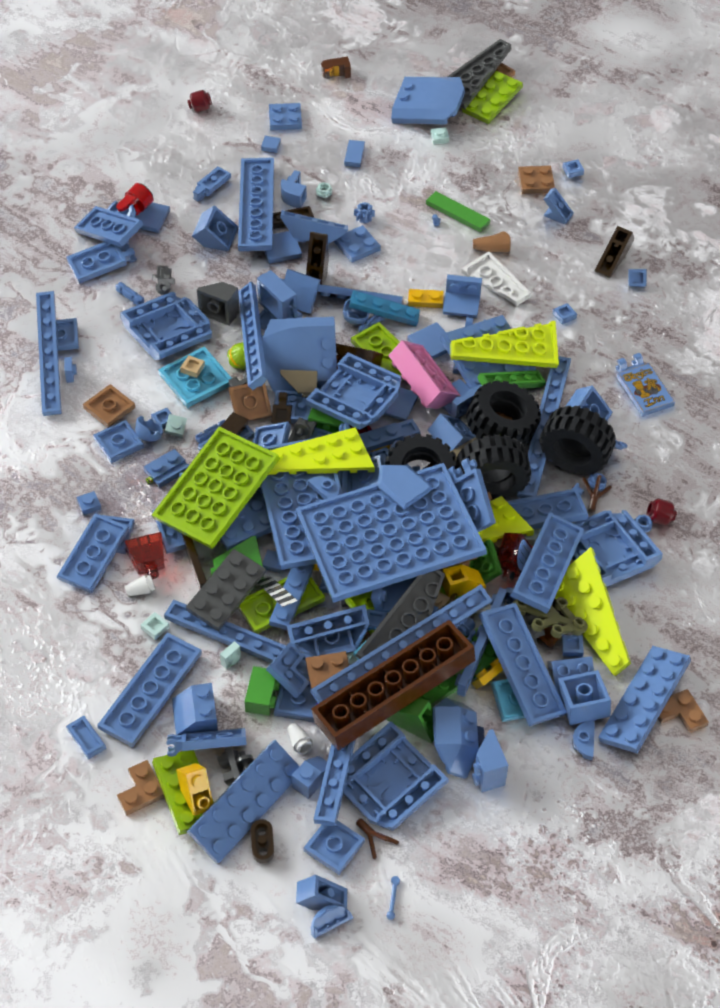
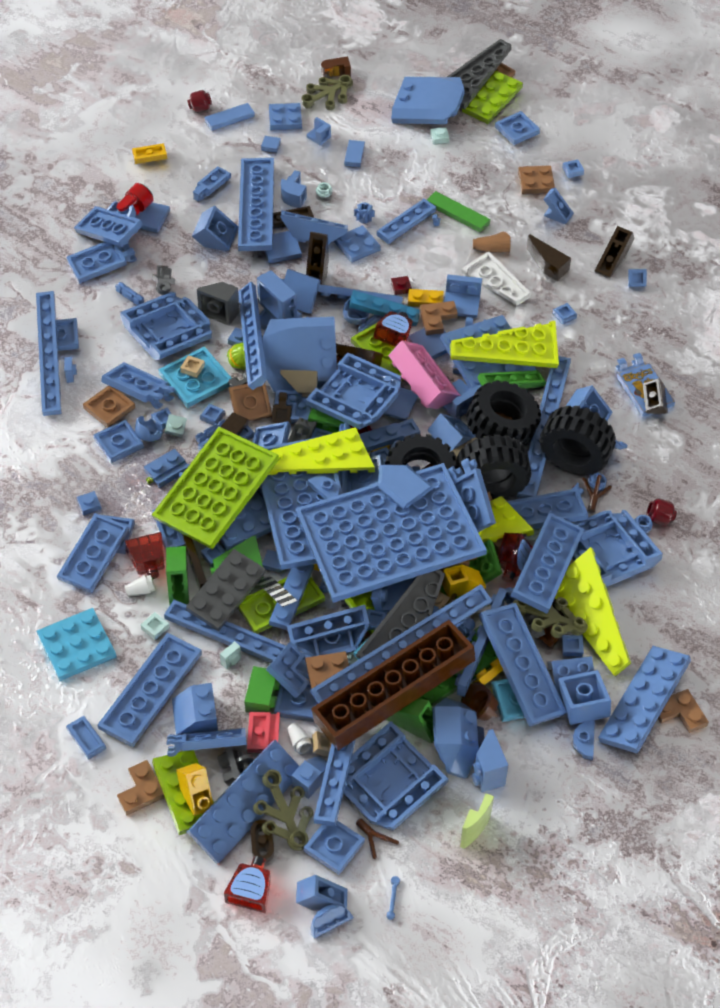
(76, 644): none -> medium azure plate
(138, 384): none -> medium blue tile
(149, 153): none -> yellow plate
(177, 574): none -> bright green slope
(209, 554): none -> medium blue plate
(212, 414): none -> medium blue tile
(229, 116): none -> medium blue tile
(235, 337): none -> medium blue plate
(249, 886): none -> torso
(262, 730): none -> coral plate
(285, 813): none -> olive plant
(321, 132): none -> medium blue panel
(321, 744): none -> tan plate
(343, 83): none -> olive plant
(393, 328): none -> clear red torso
(401, 285): none -> dark red plate
(406, 221): none -> medium blue plate
(434, 313): none -> medium nougat plate
(476, 821): none -> yellowish green slope
(481, 701): none -> reddish brown piece
(517, 128): none -> medium blue plate
(550, 260): none -> dark brown slope
(655, 397): none -> dark brown slope

